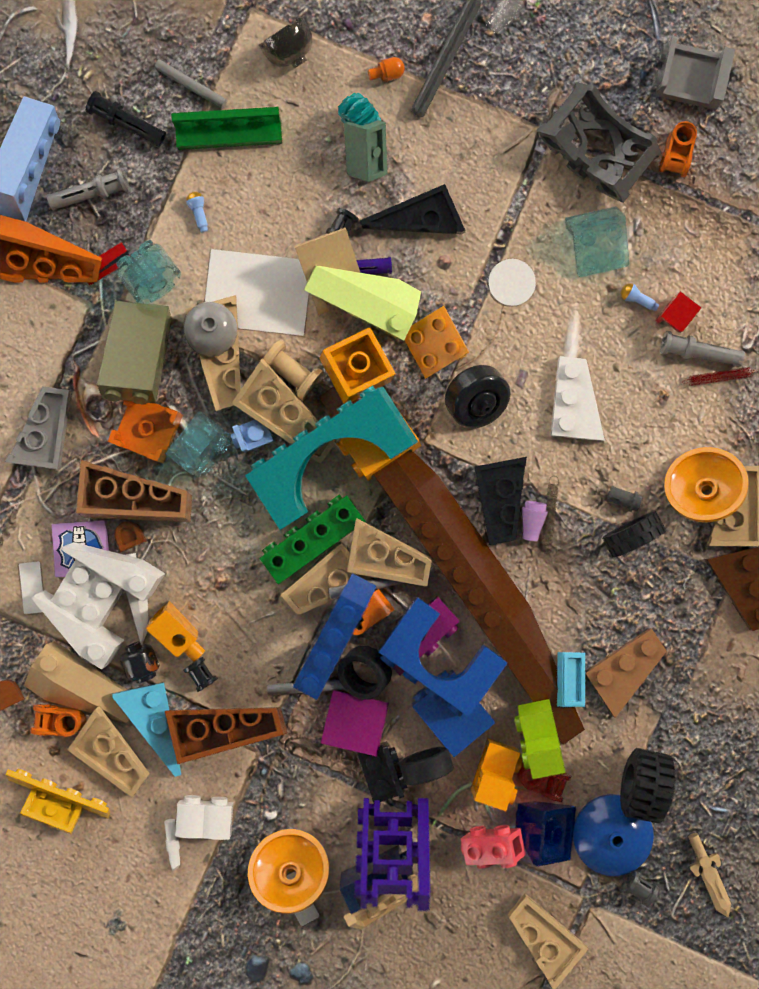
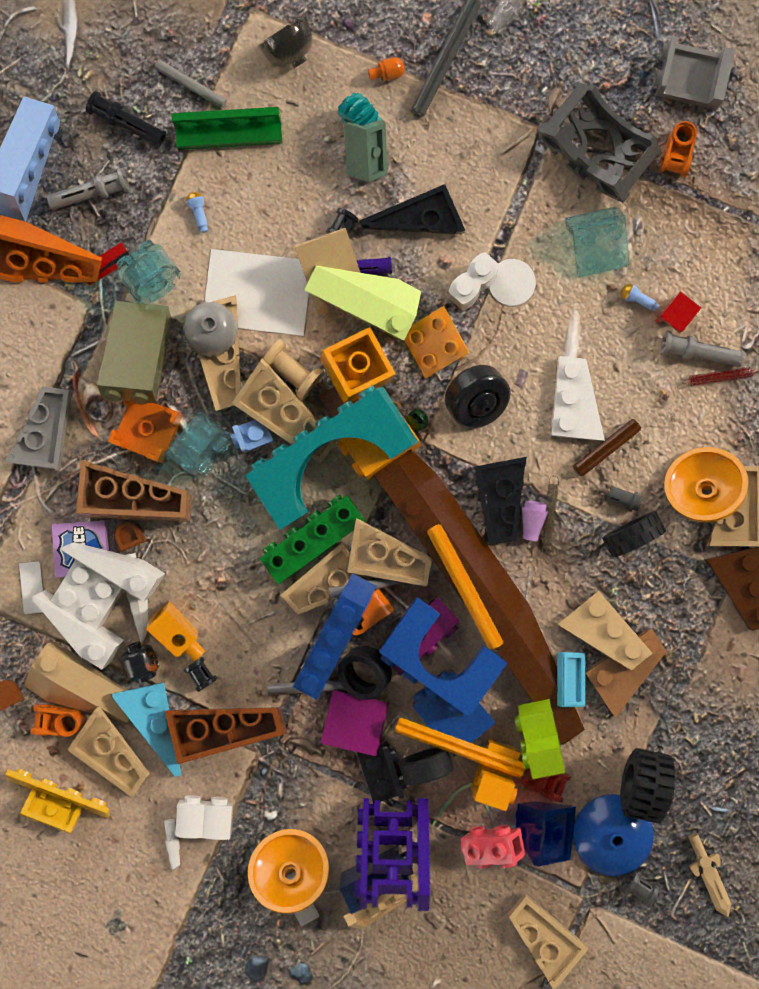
(413, 423): none -> dark green hinge
(460, 747): none -> light orange axle
(465, 587): none -> light orange axle
(479, 276): none -> white brick
(606, 631): none -> tan wing
(607, 447): none -> reddish brown axle

